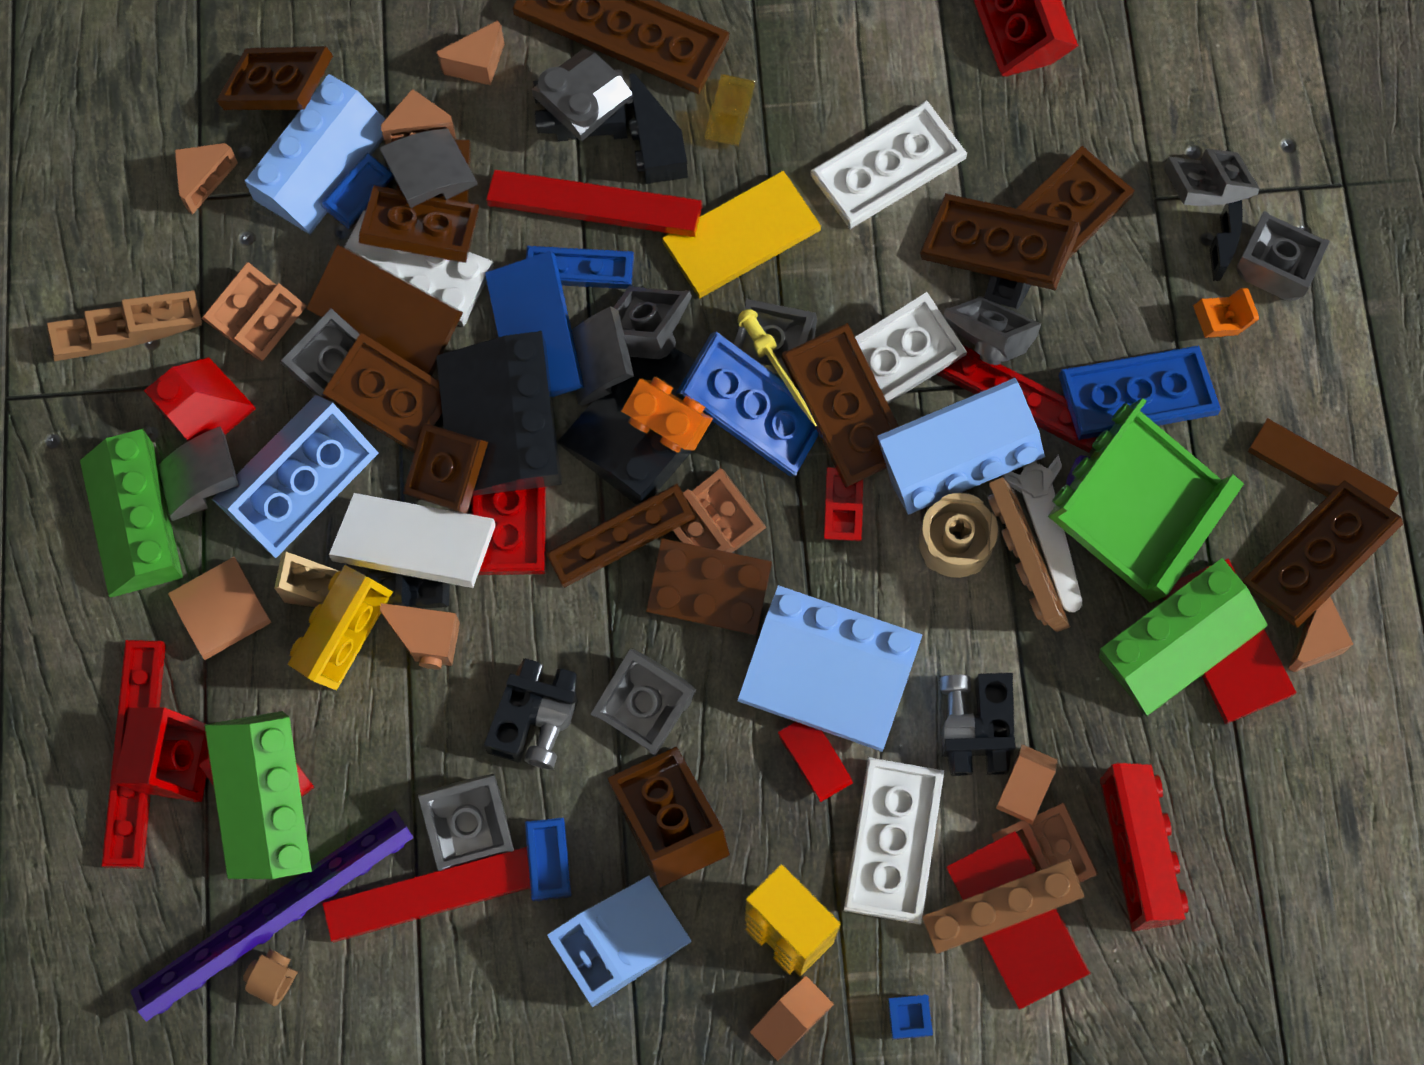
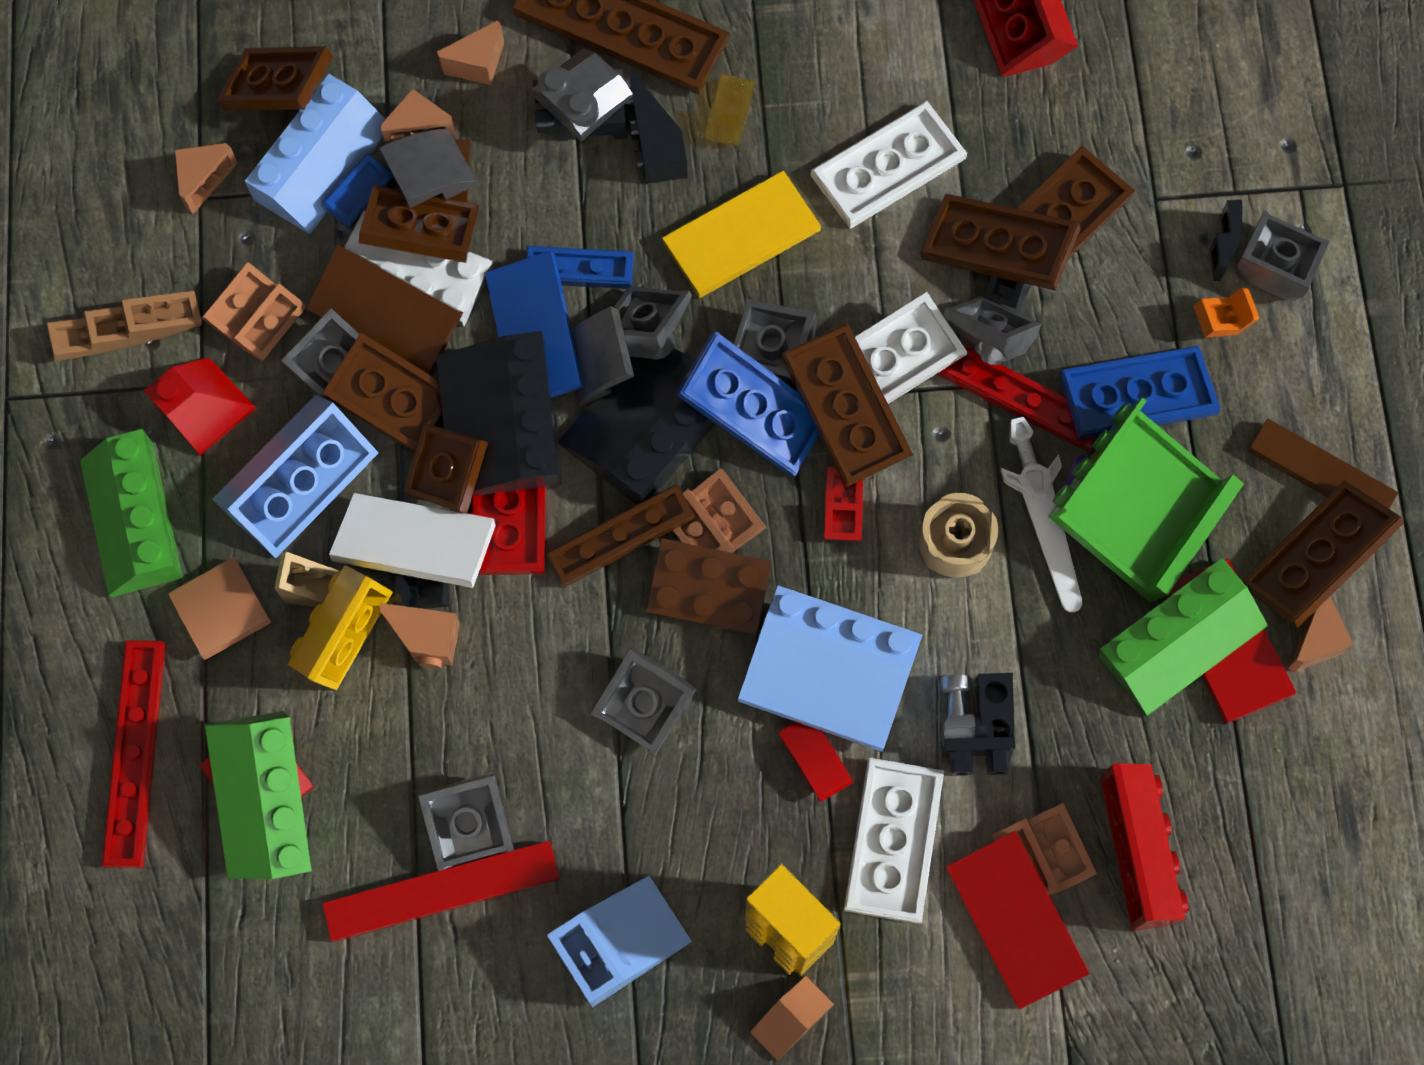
(163, 754): red slope -> none
(196, 472): flat silver slope -> none
(269, 977): medium nougat plate -> none
(270, 915): dark purple plate -> none
(534, 703): black hips -> none
(548, 859): blue tile -> none
(594, 203): red tile -> none
(669, 816): reddish brown slope -> none
(676, 420): orange brick -> none
(764, 345): light yellow sword -> none
(910, 1017): blue plate -> none
(961, 446): light blue slope -> none
(1003, 906): medium nougat plate -> none
(1027, 784): nougat slope -> none
(1032, 566): medium nougat plate -> none
(1214, 180): flat silver slope -> none

